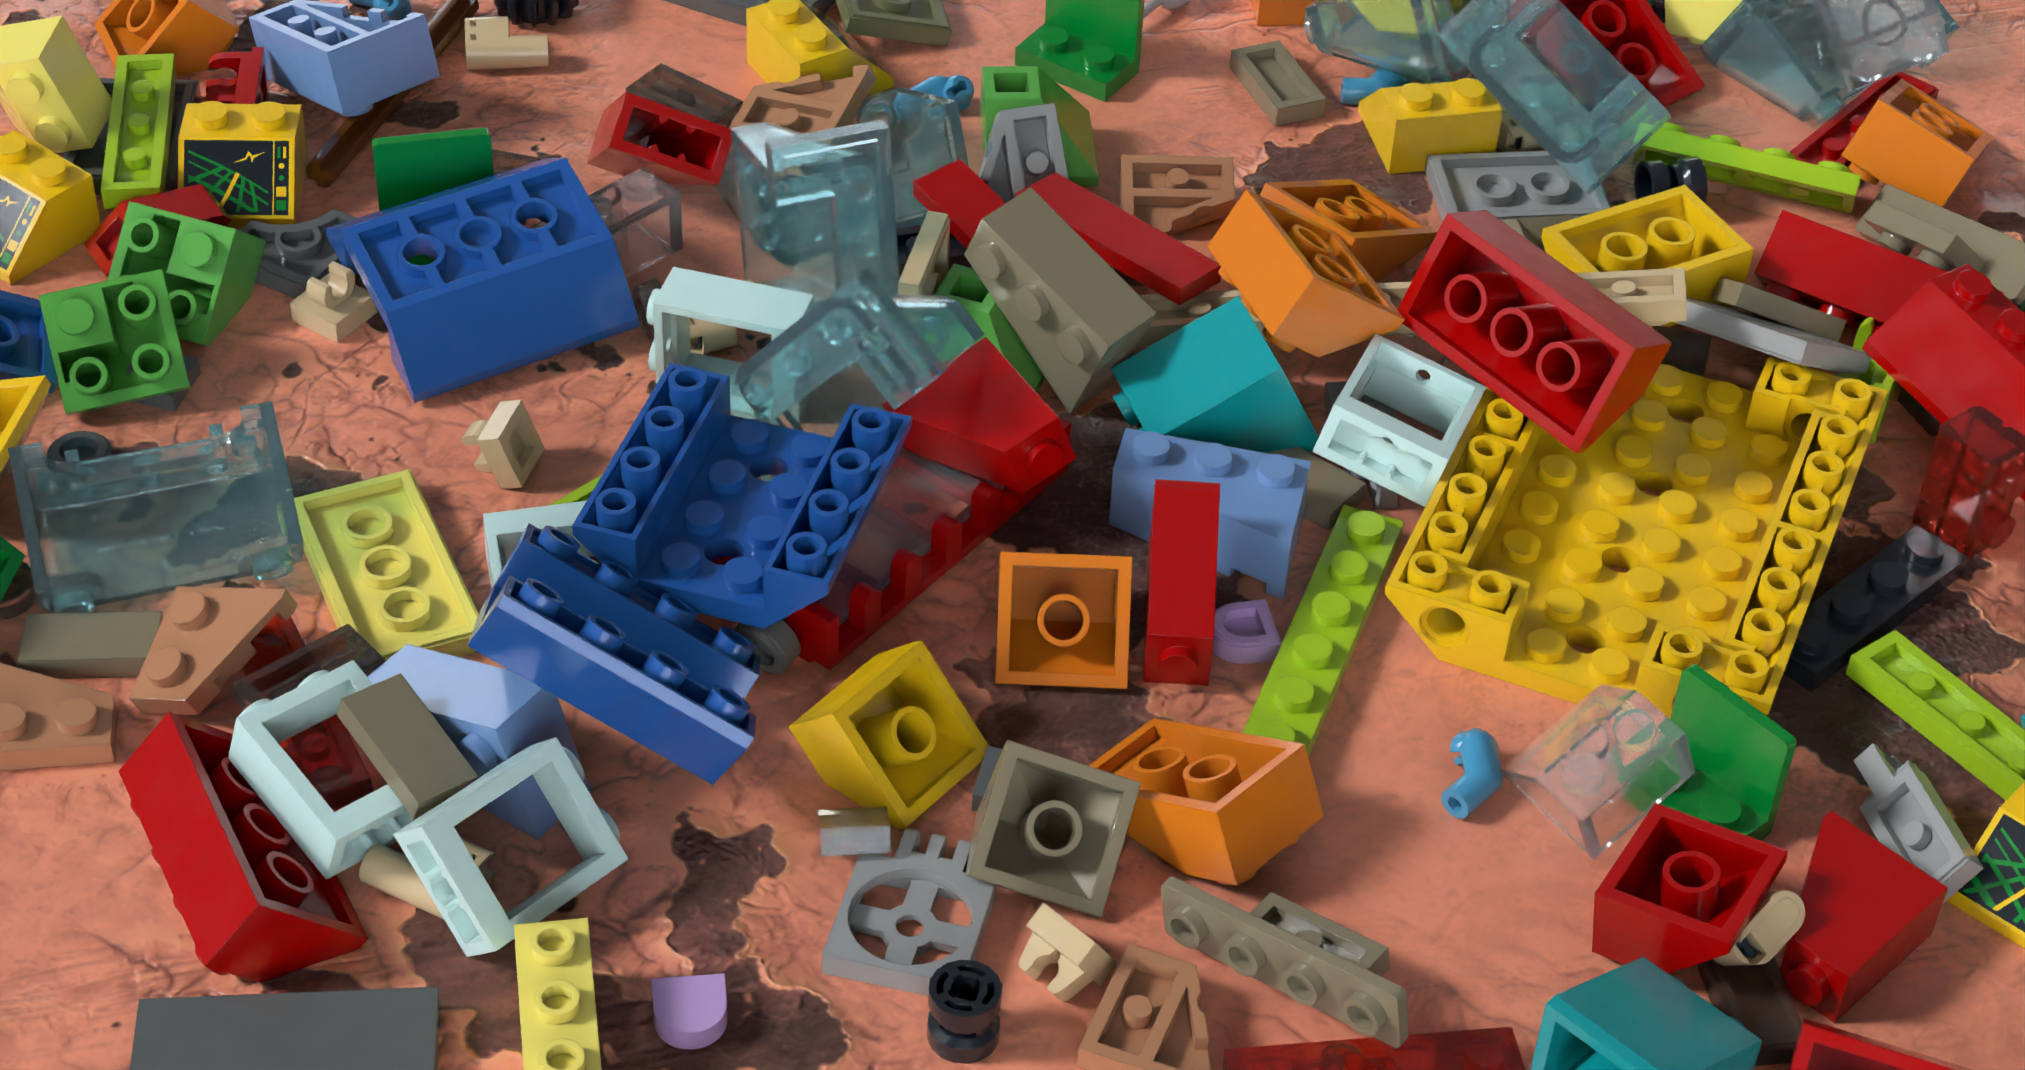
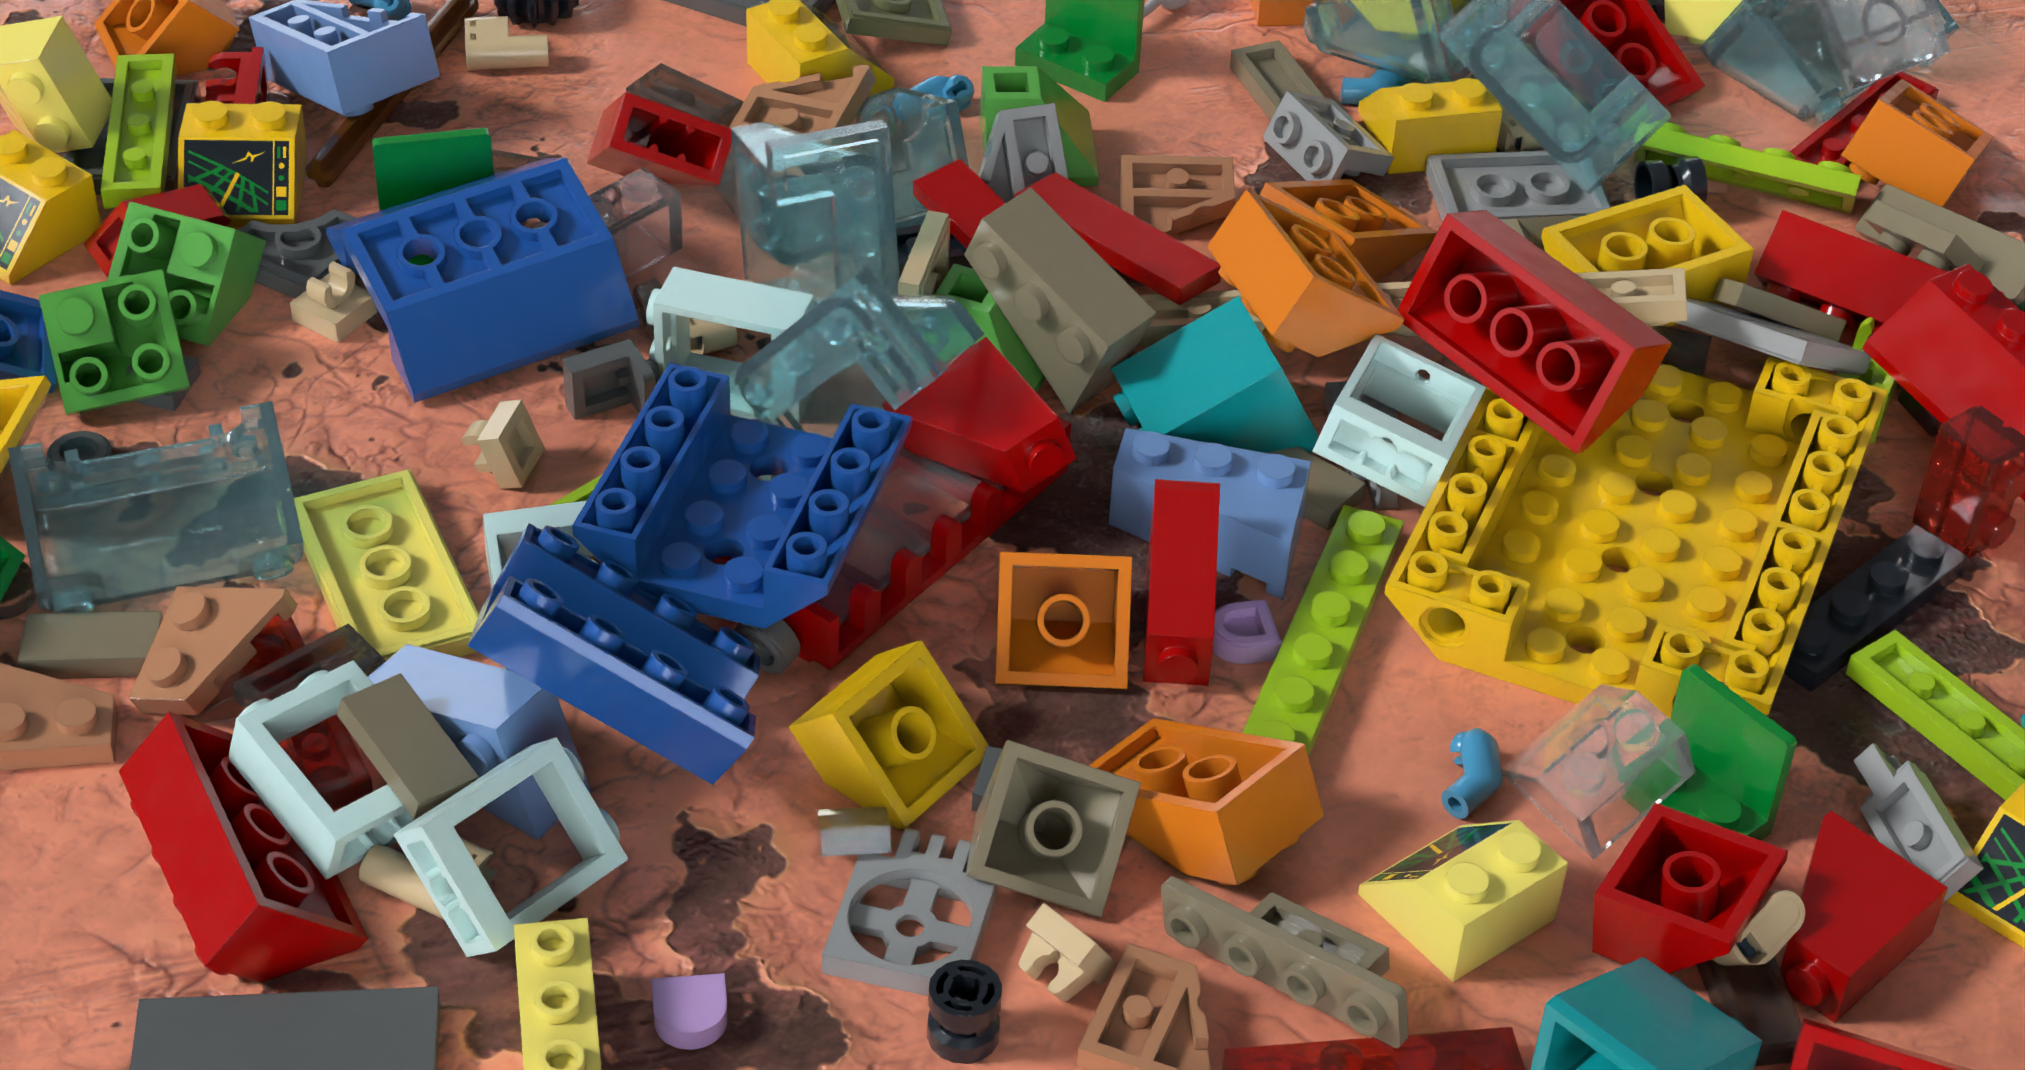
(608, 379): none -> dark grey bracket
(1323, 139): none -> light grey bracket
(1470, 893): none -> light yellow slope

